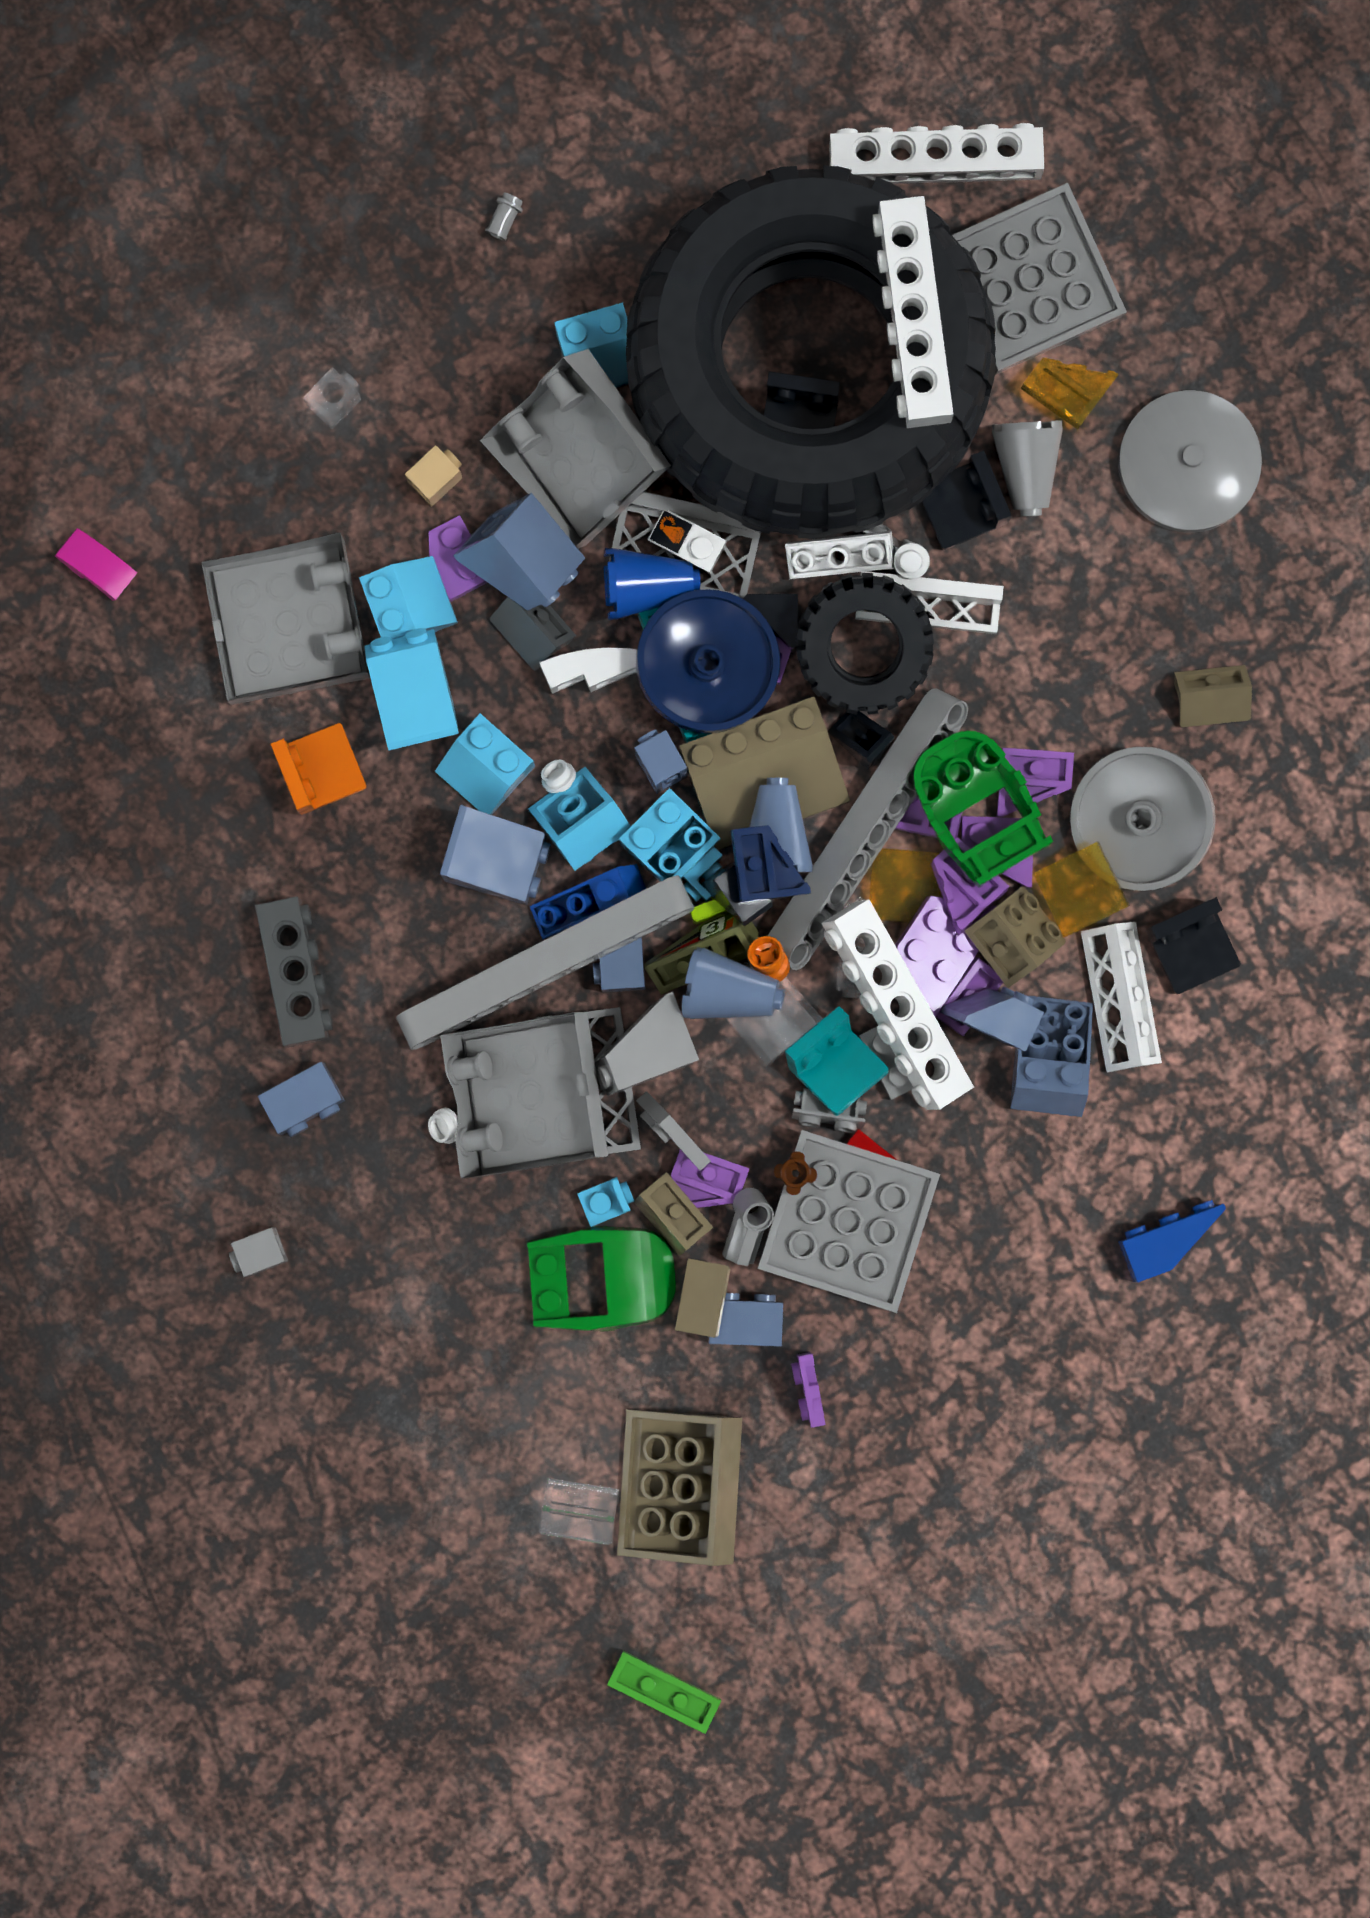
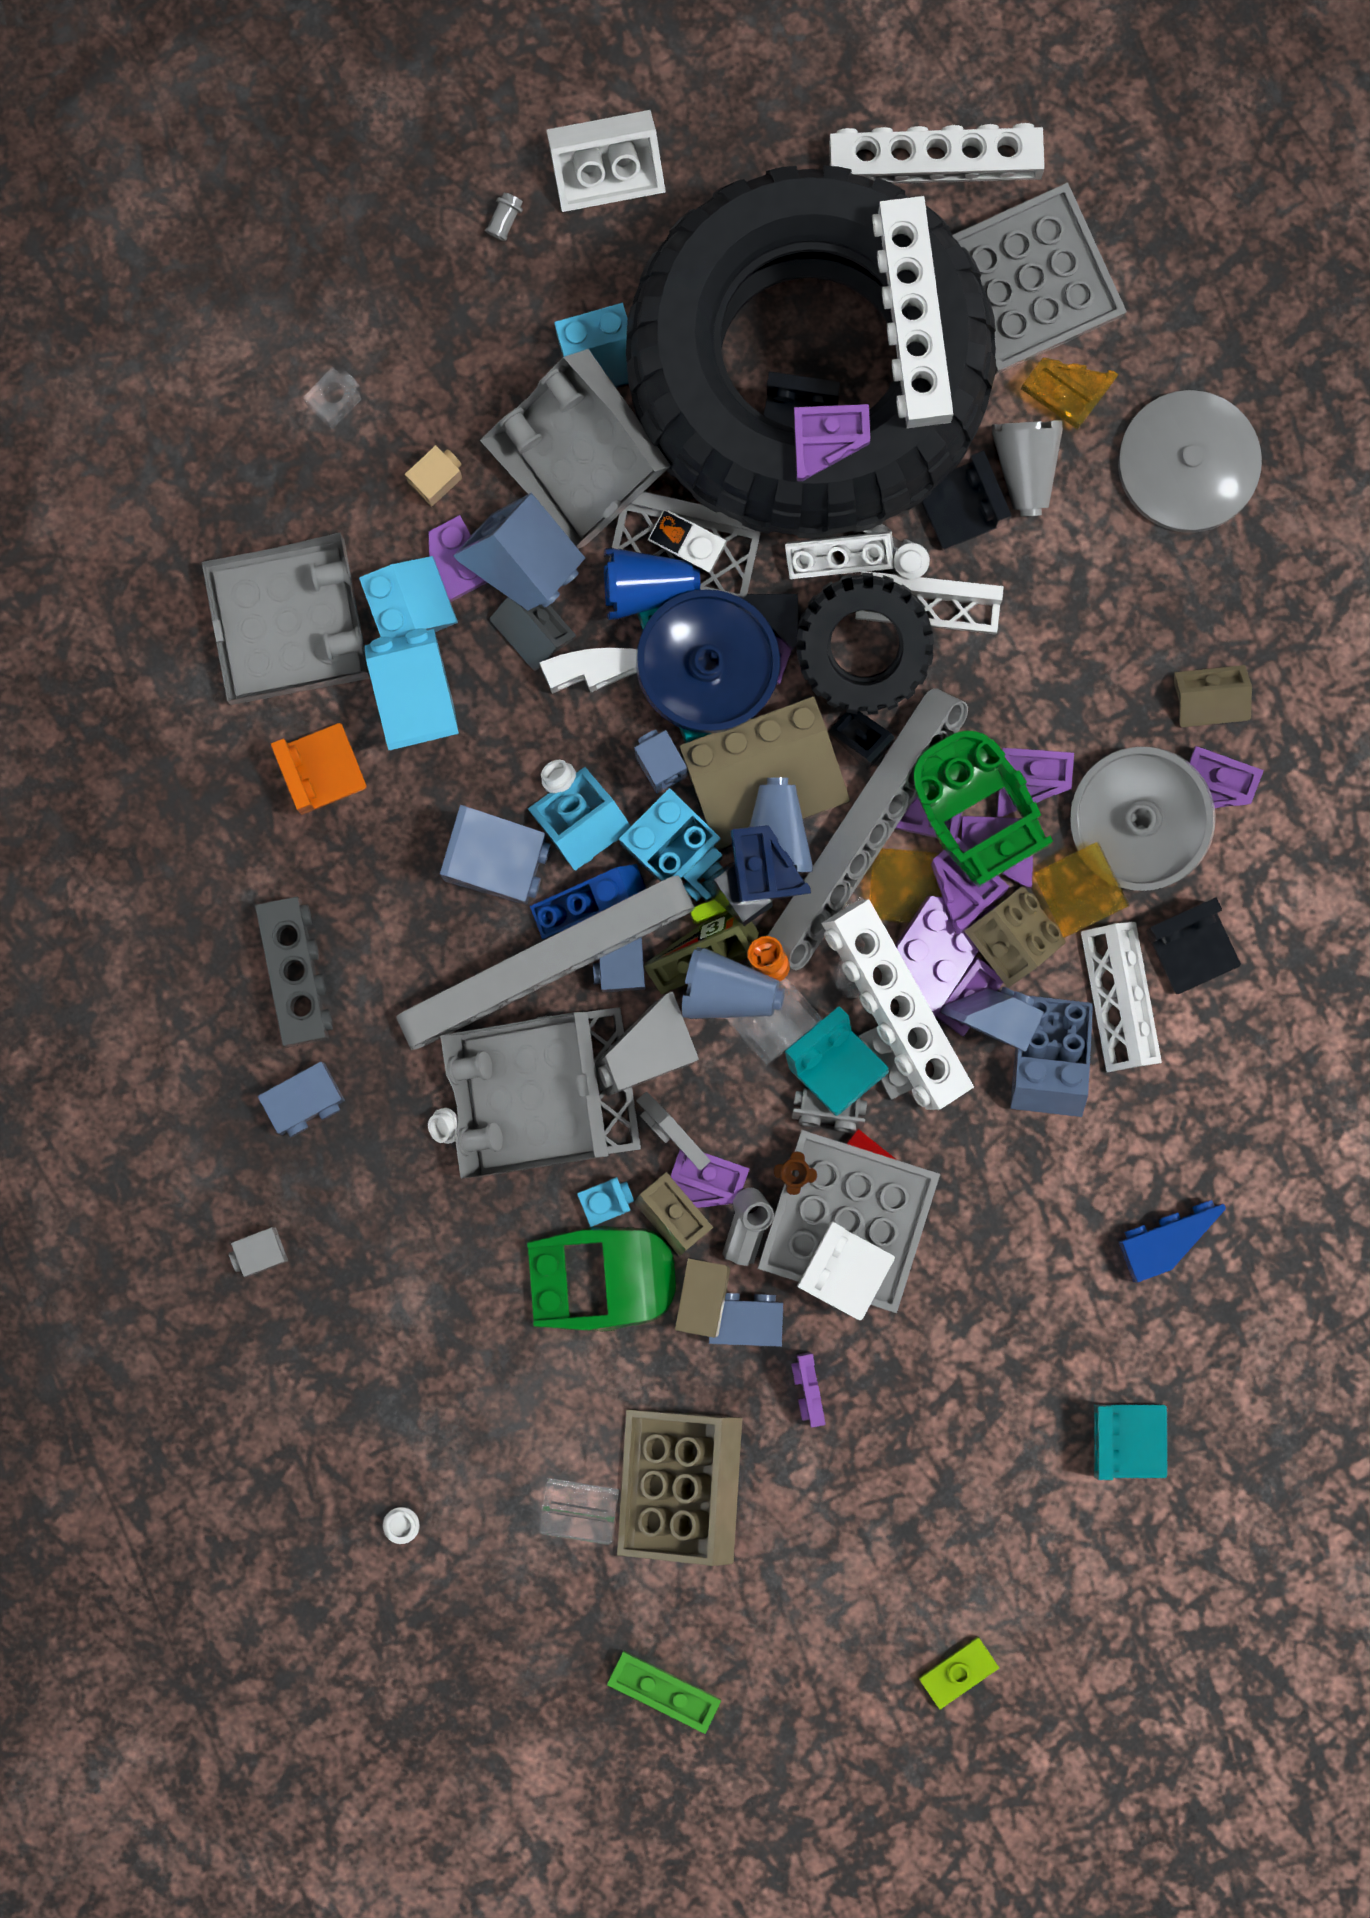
(96, 564): dark pink slope -> none
(401, 1525): none -> white plate
(484, 765): medium azure slope -> none
(606, 160): none -> white slope
(828, 435): none -> medium lavender wing
(846, 1271): none -> white bracket
(958, 1673): none -> lime plate
(1130, 1441): none -> teal bracket
(1228, 780): none -> medium lavender wing

